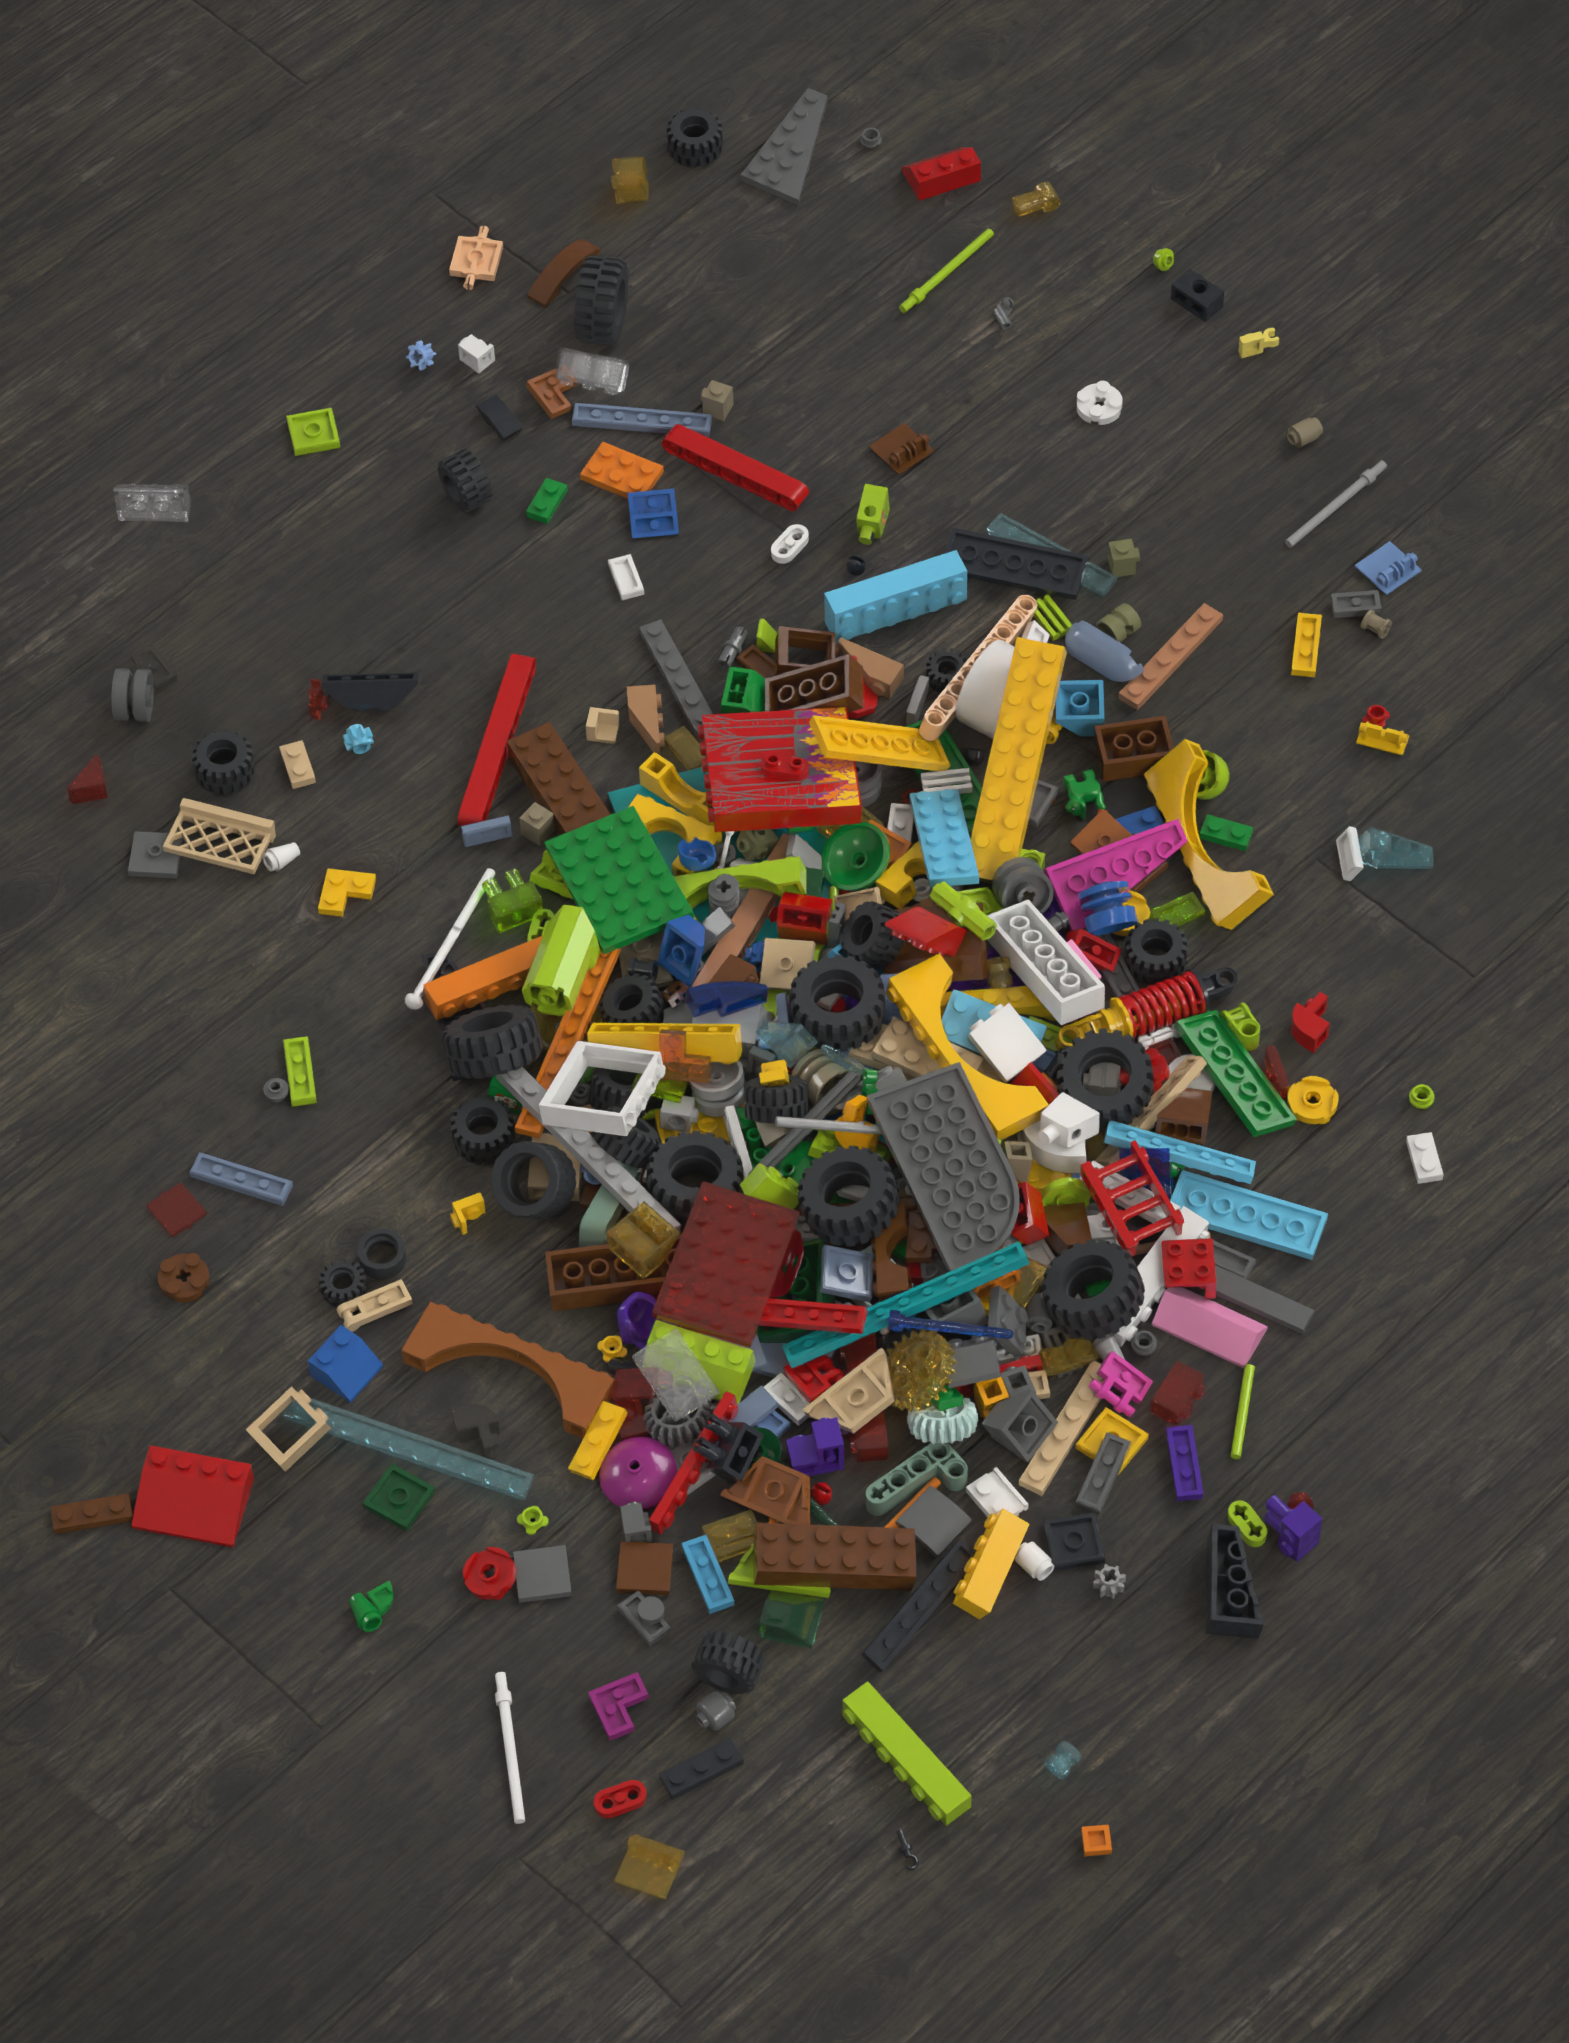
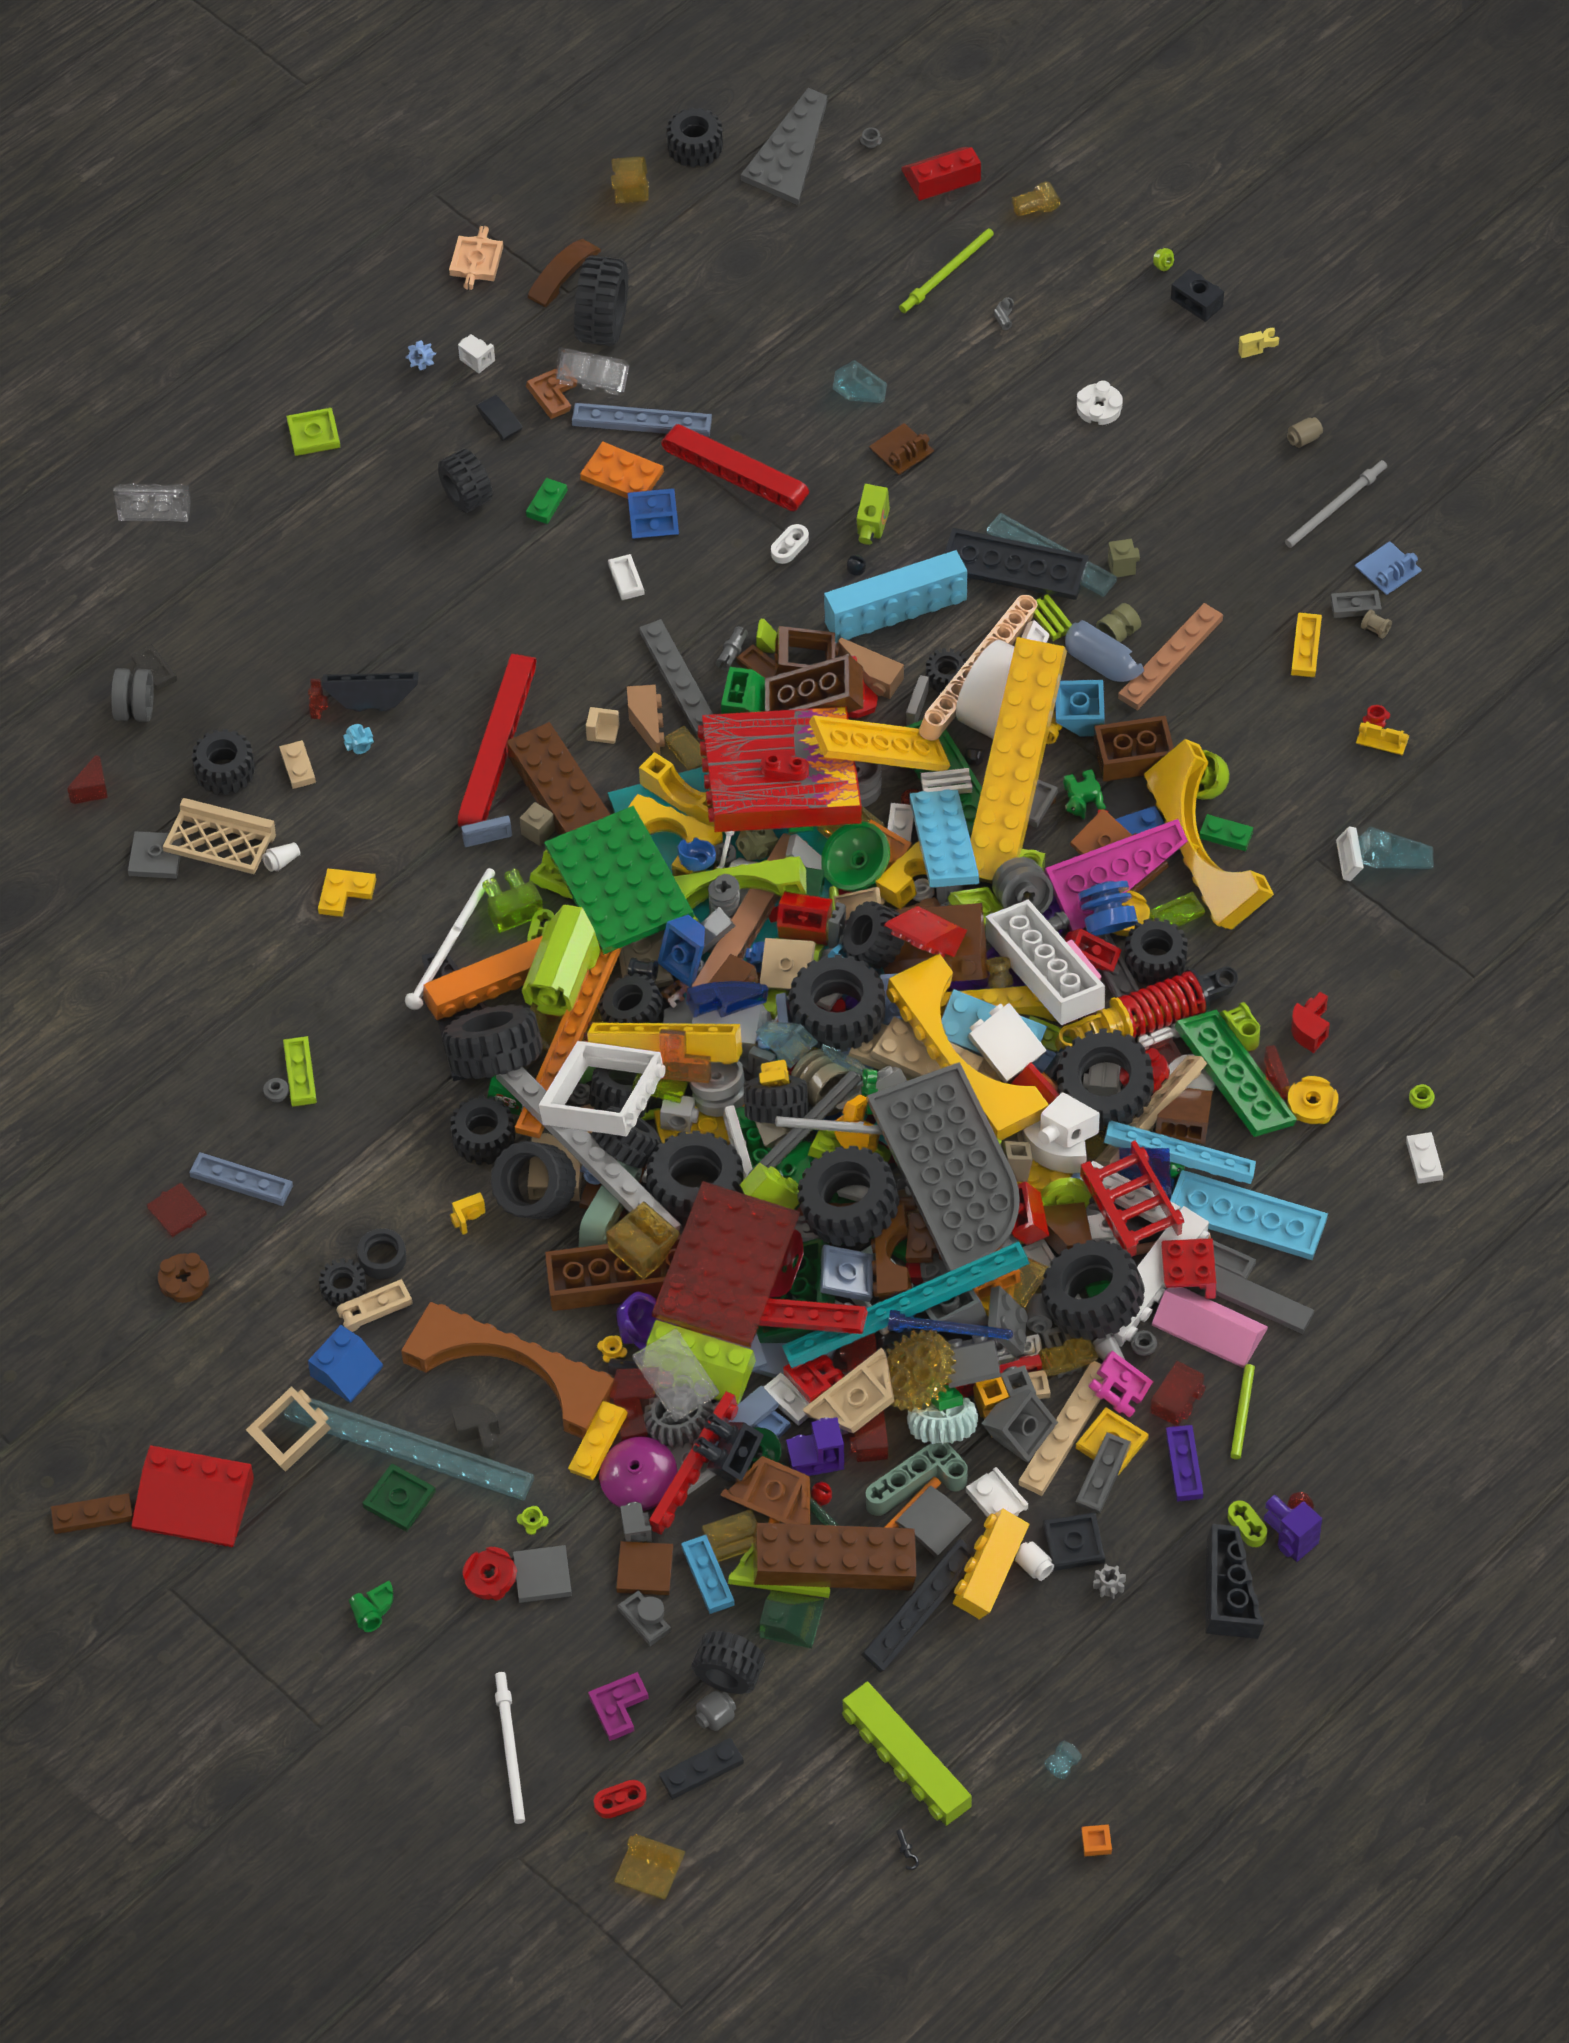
(717, 399): dark tan brick -> none
(859, 384): none -> clear light blue slope
(963, 911): lime piece -> none

